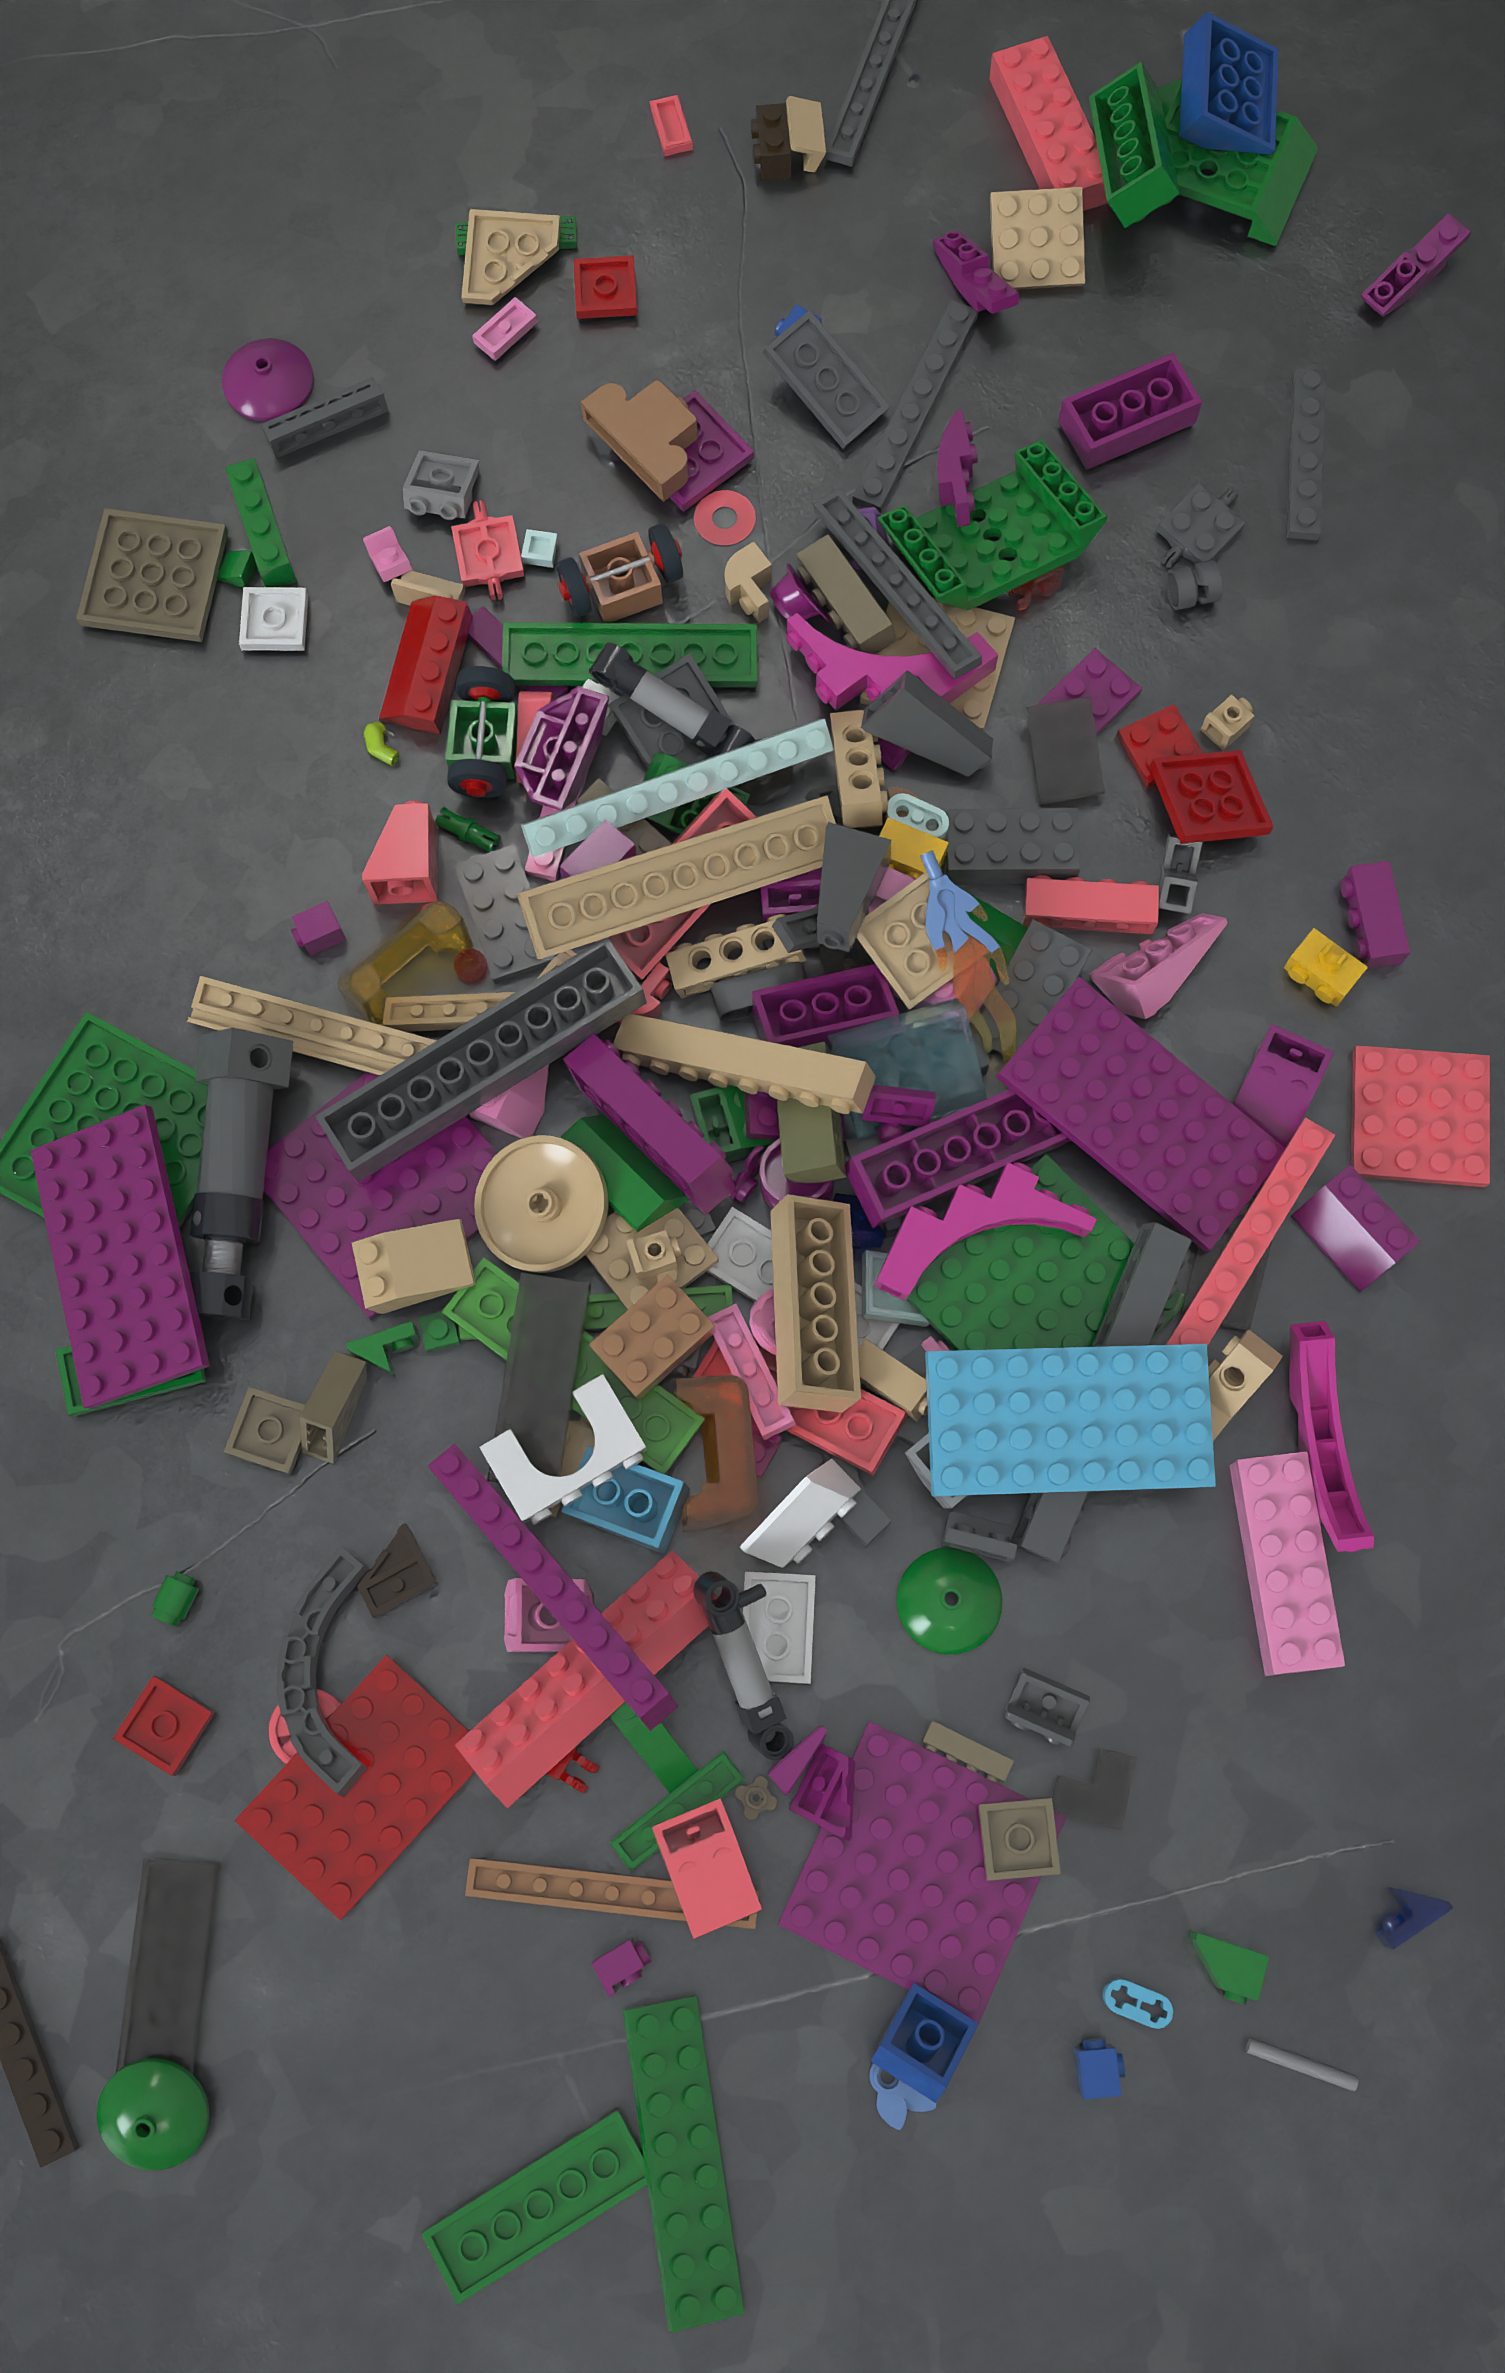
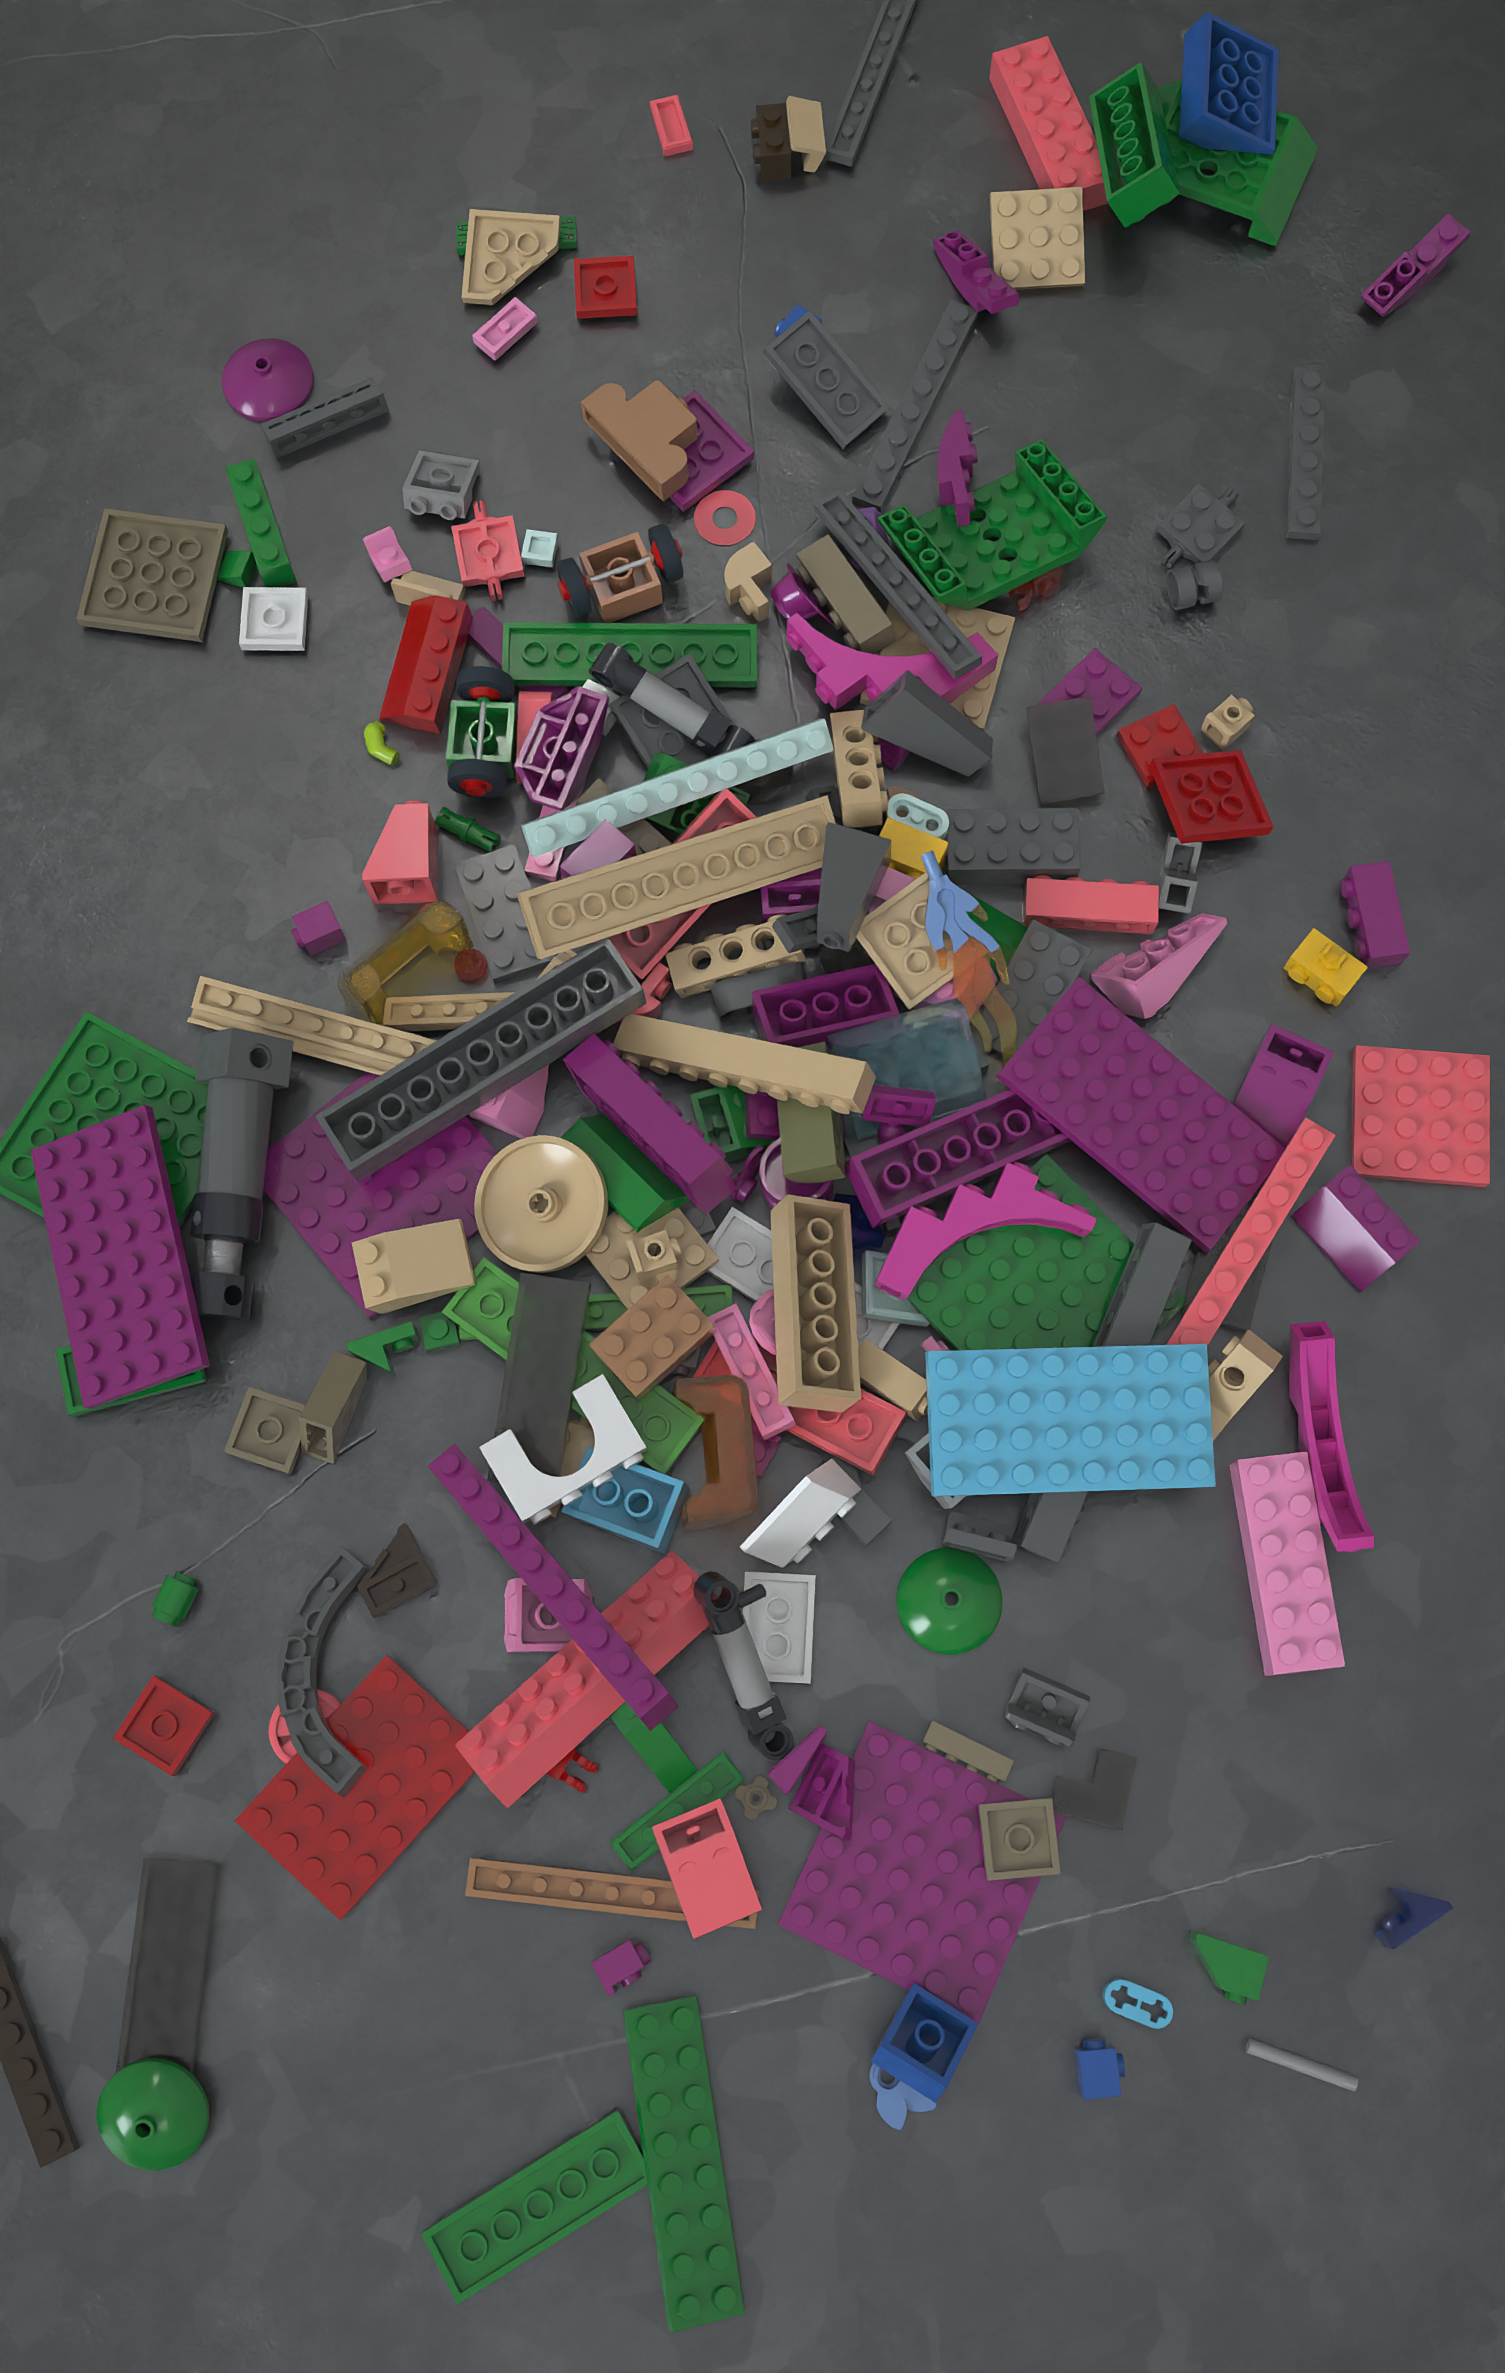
(1129, 411): magenta brick -> none

